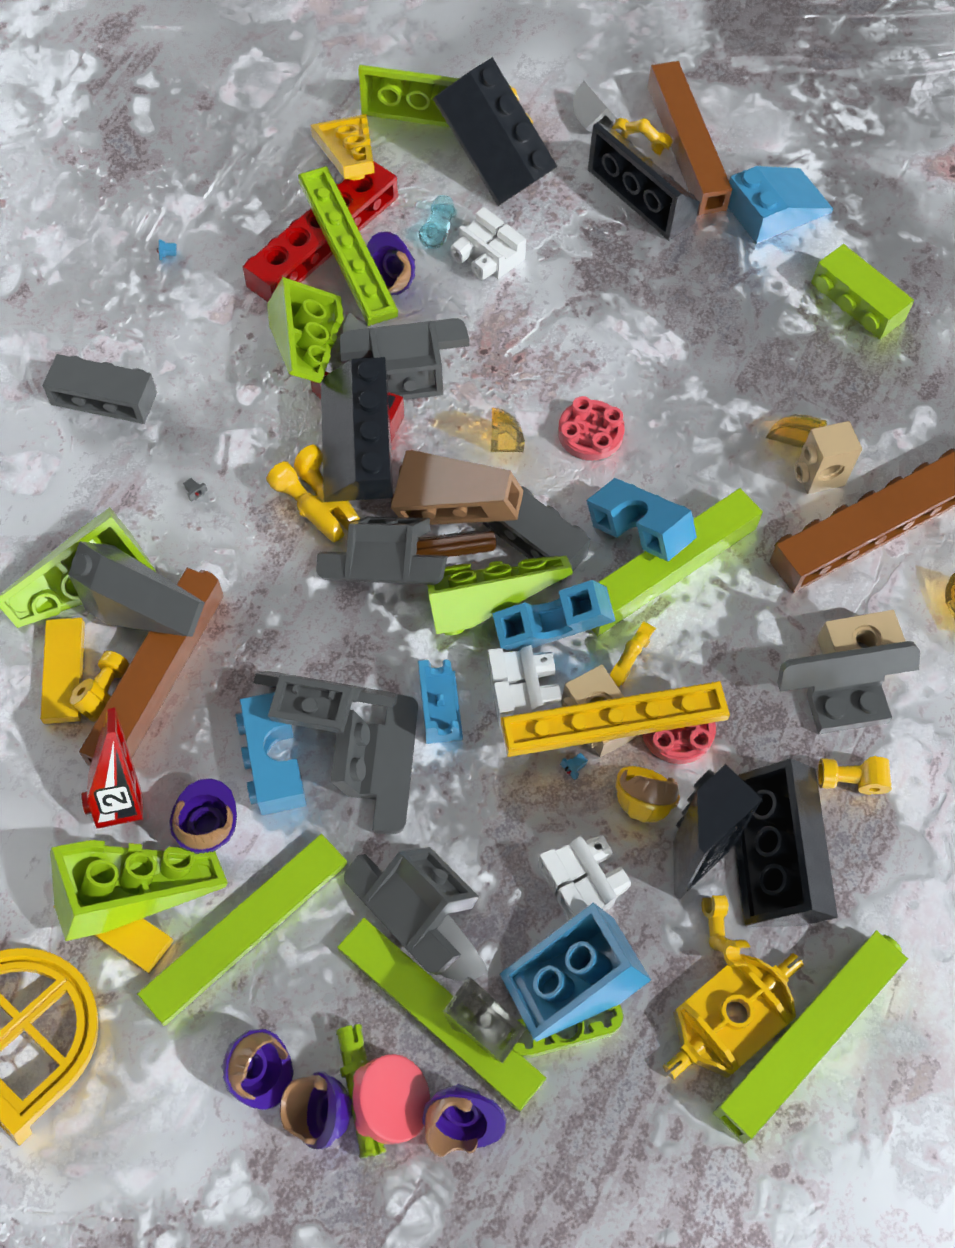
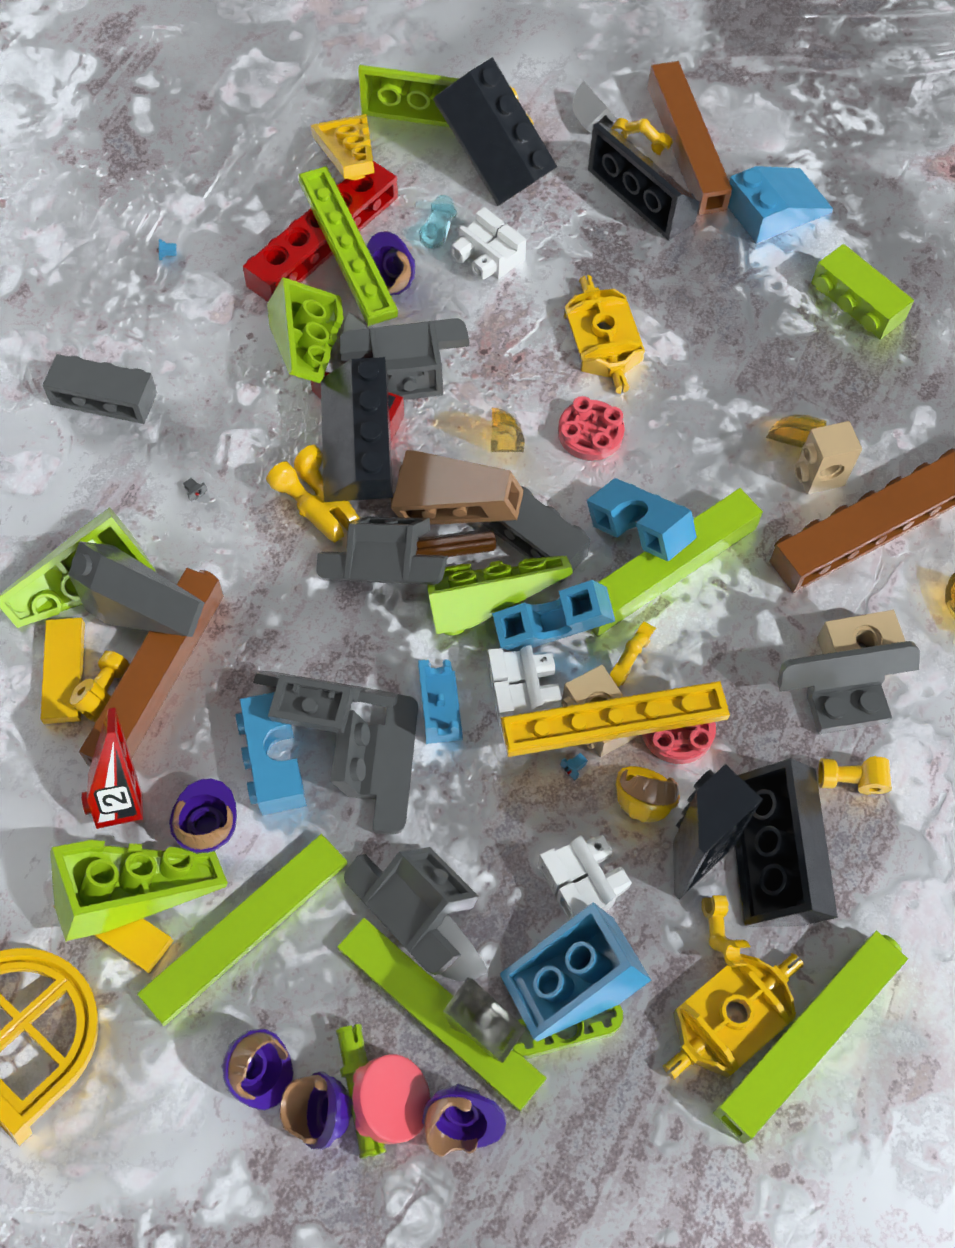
(604, 351): none -> yellow plate

